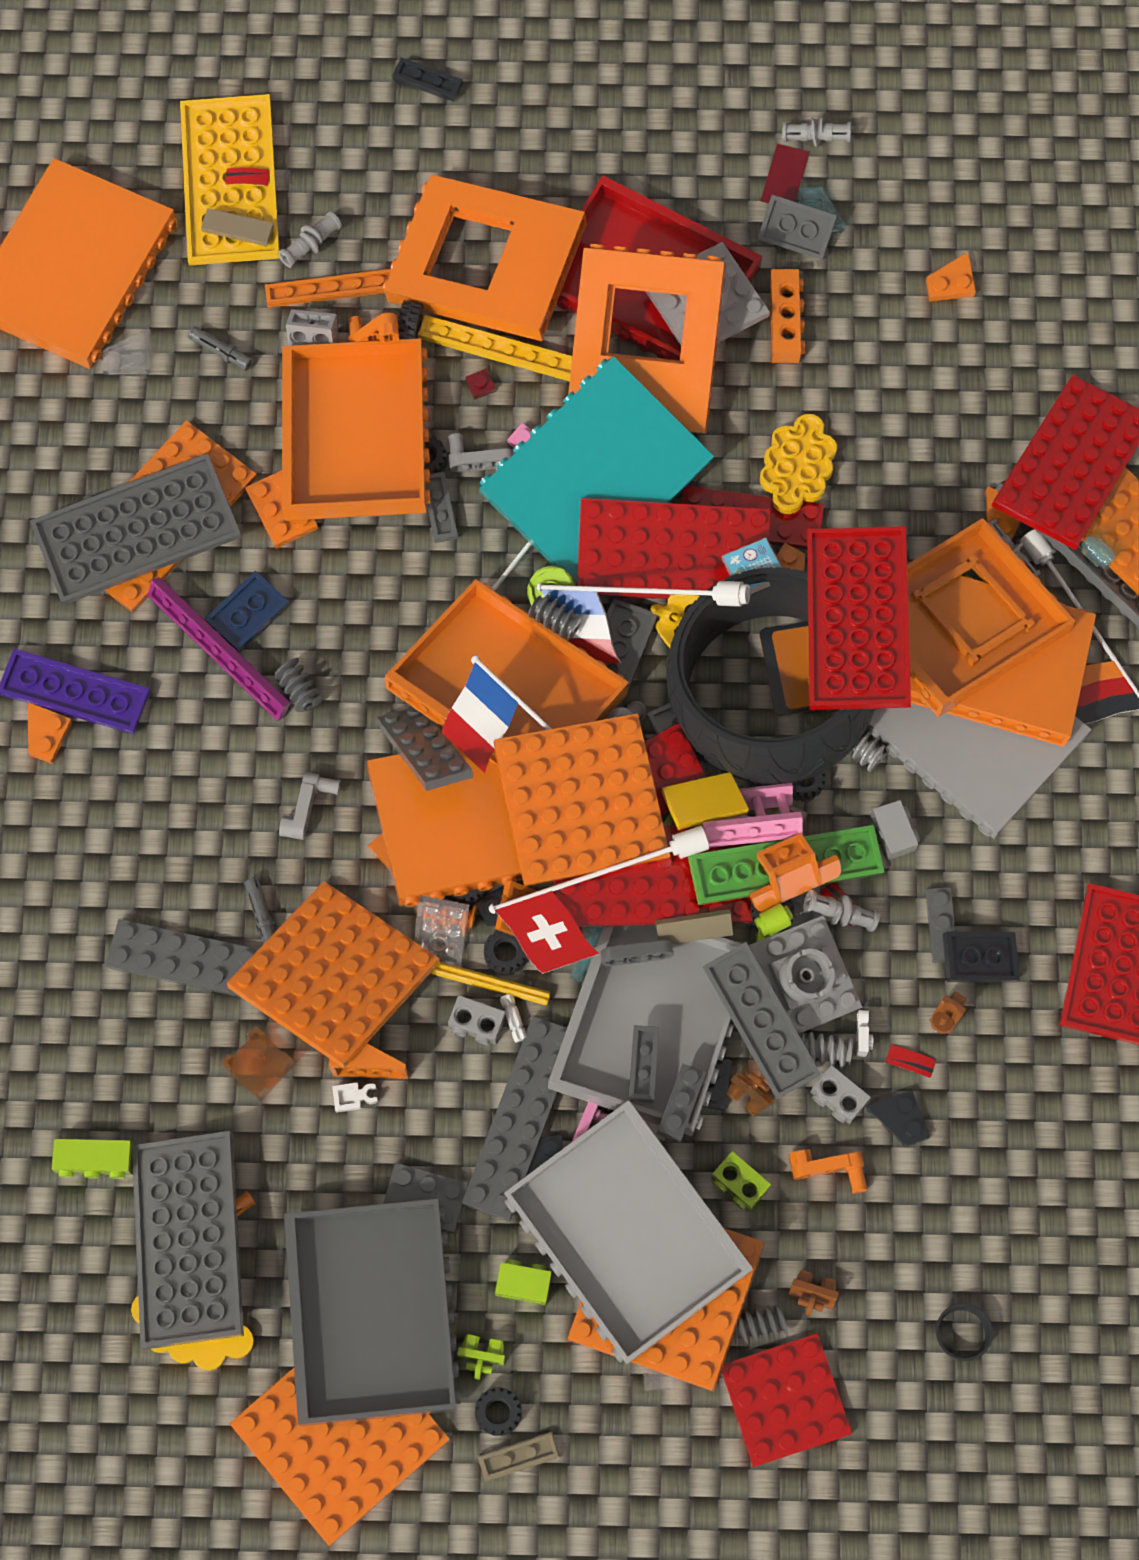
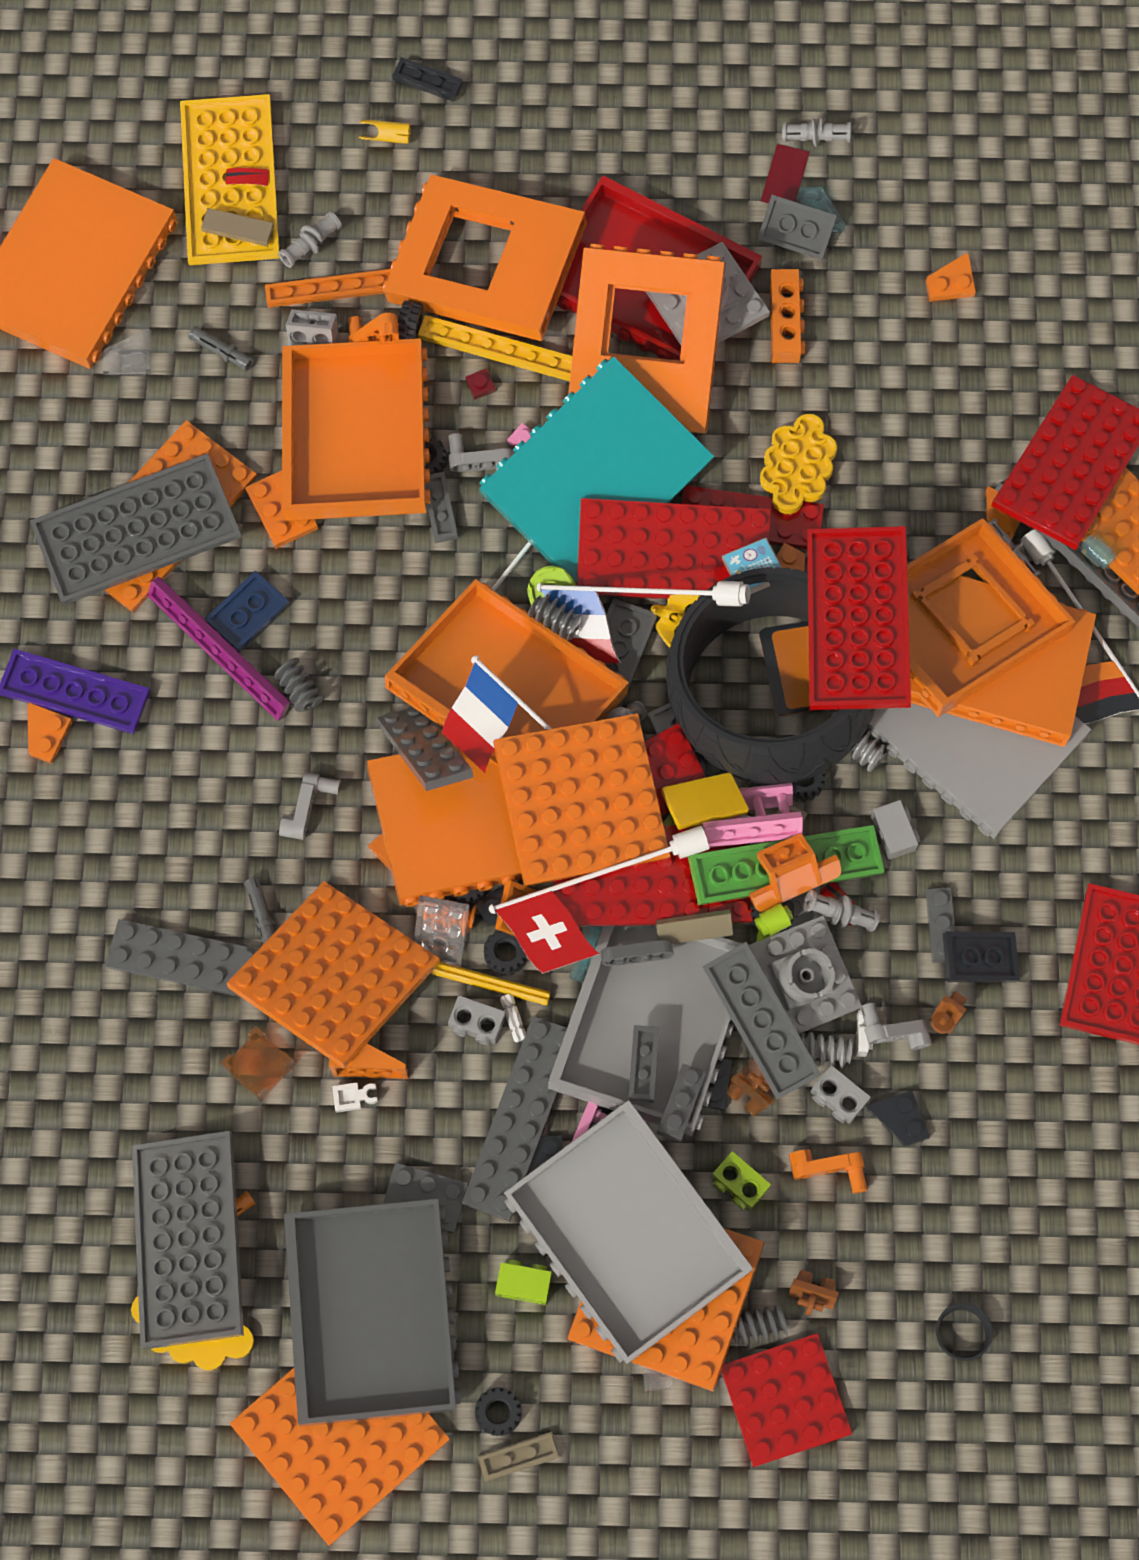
(92, 1158): lime brick -> none
(389, 131): none -> yellow piece
(470, 1351): lime hips -> none
(876, 1033): none -> light grey beam
(910, 1061): red sticker -> none

